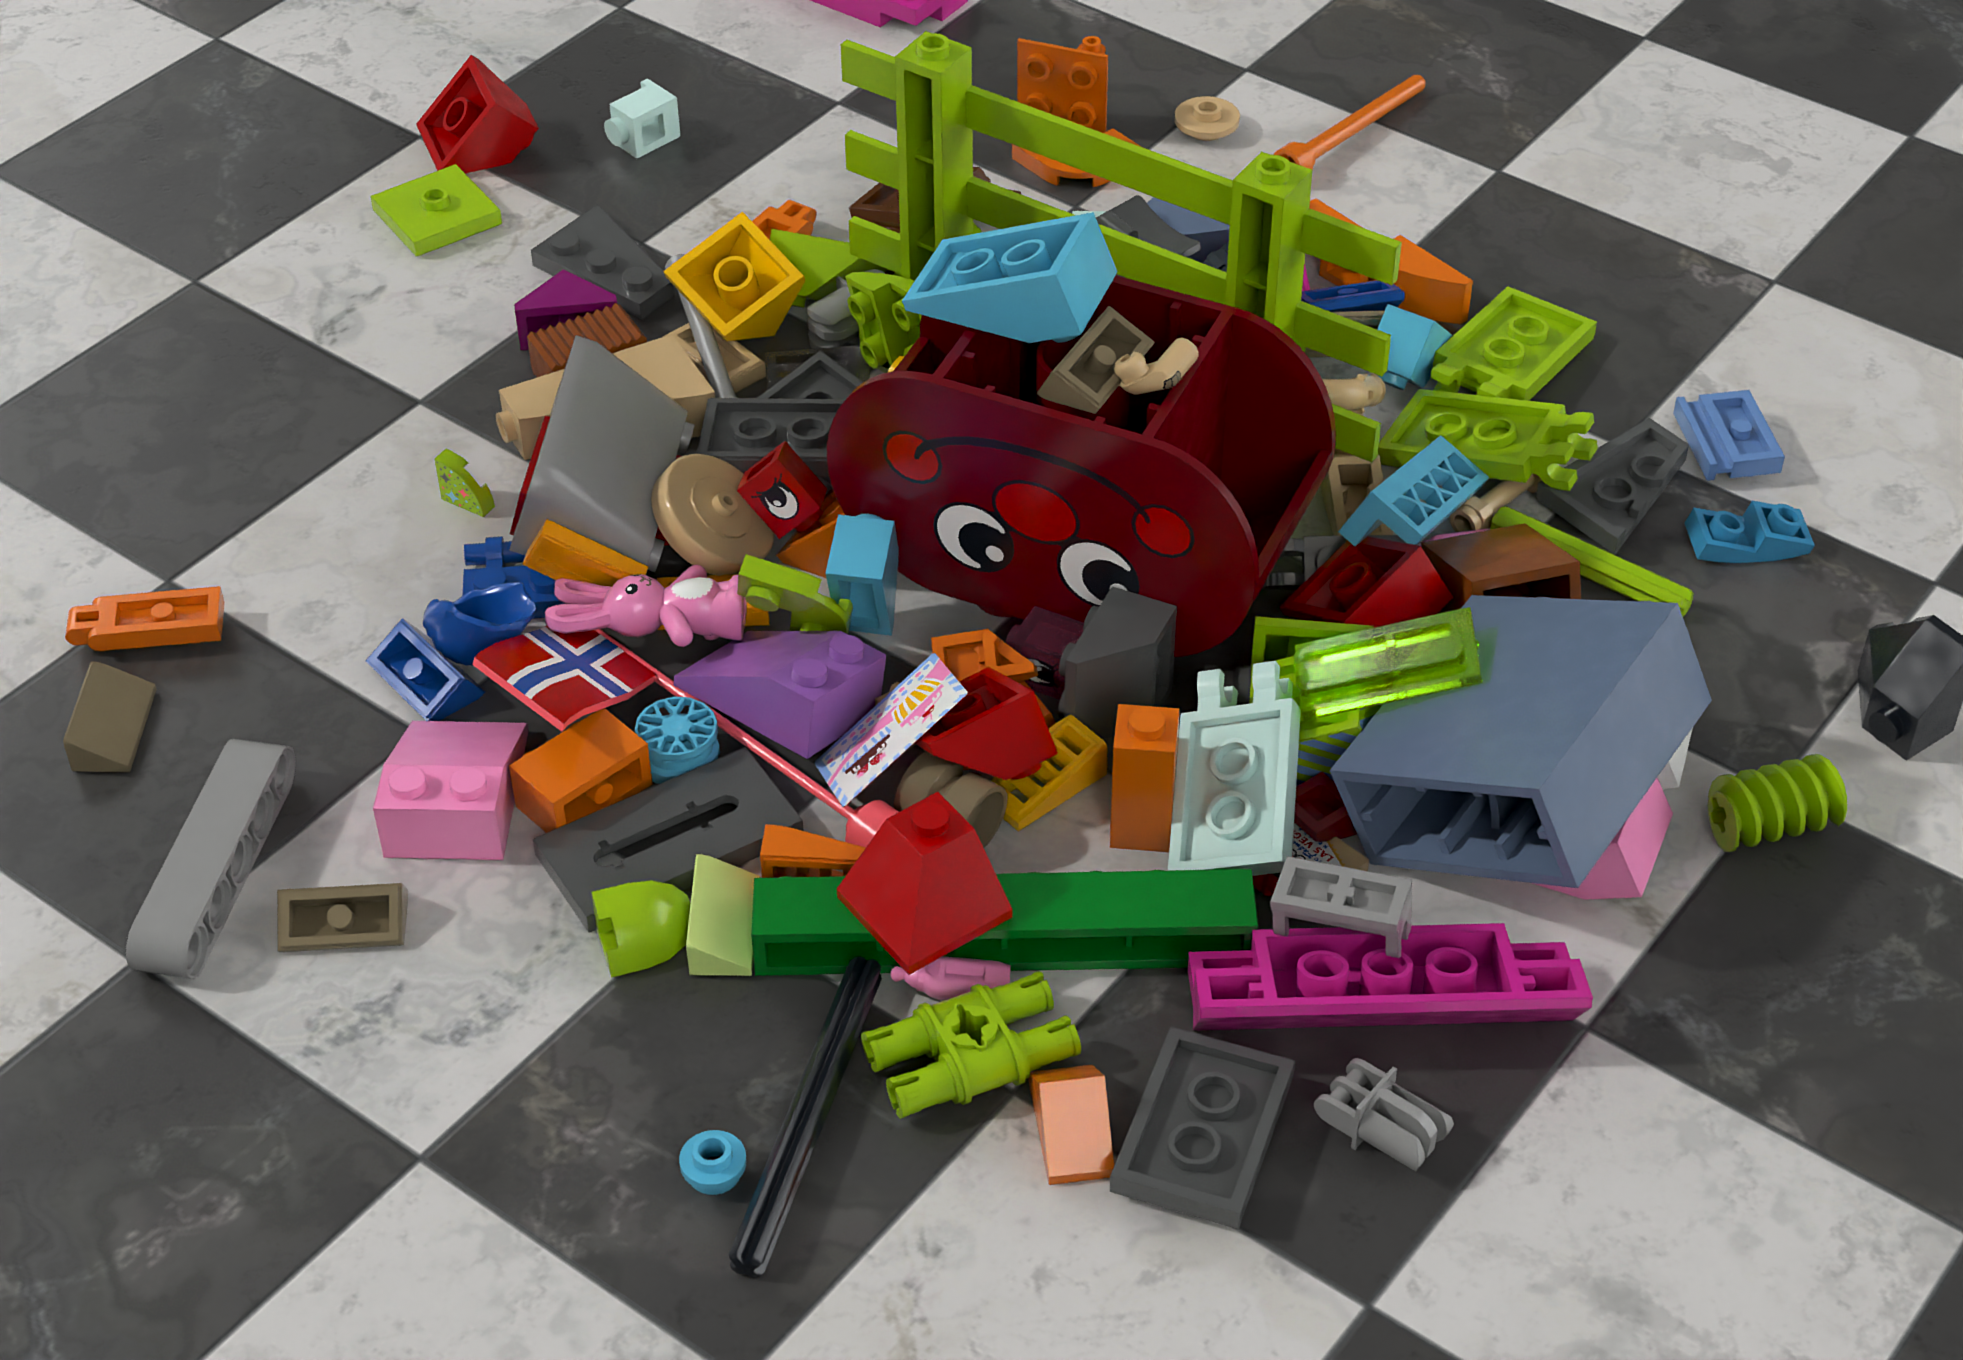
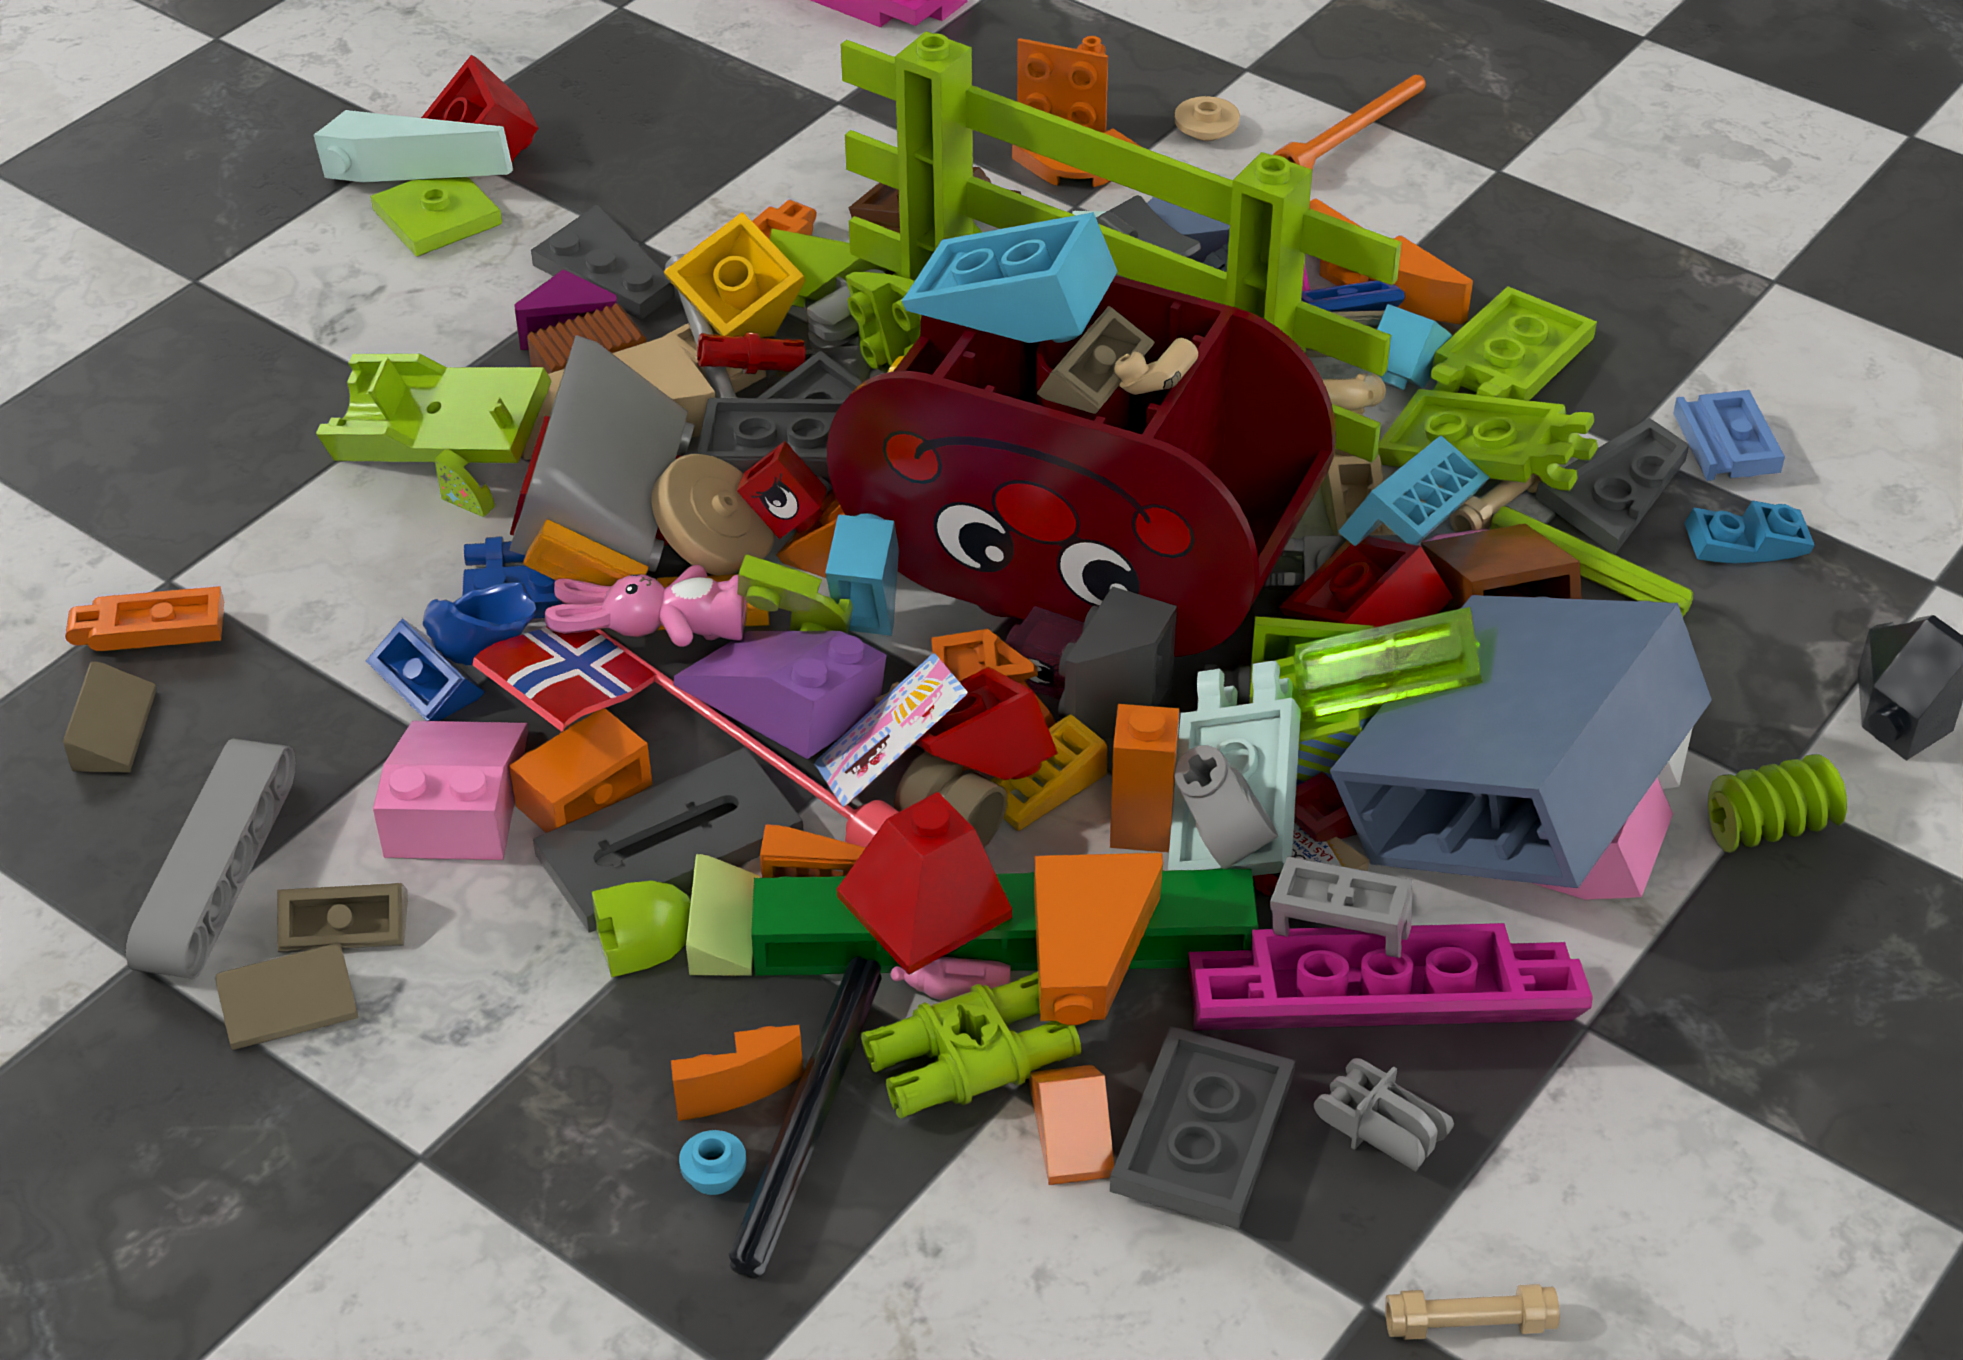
(286, 996): none -> dark tan slope
(409, 148): none -> light aqua slope
(416, 408): none -> lime piece
(643, 120): light aqua brick -> none
(678, 739): medium azure wheel -> none
(718, 1083): none -> orange slope
(750, 352): none -> red pin
(1089, 927): none -> orange slope
(1222, 805): none -> light grey piece
(1531, 1308): none -> tan bar

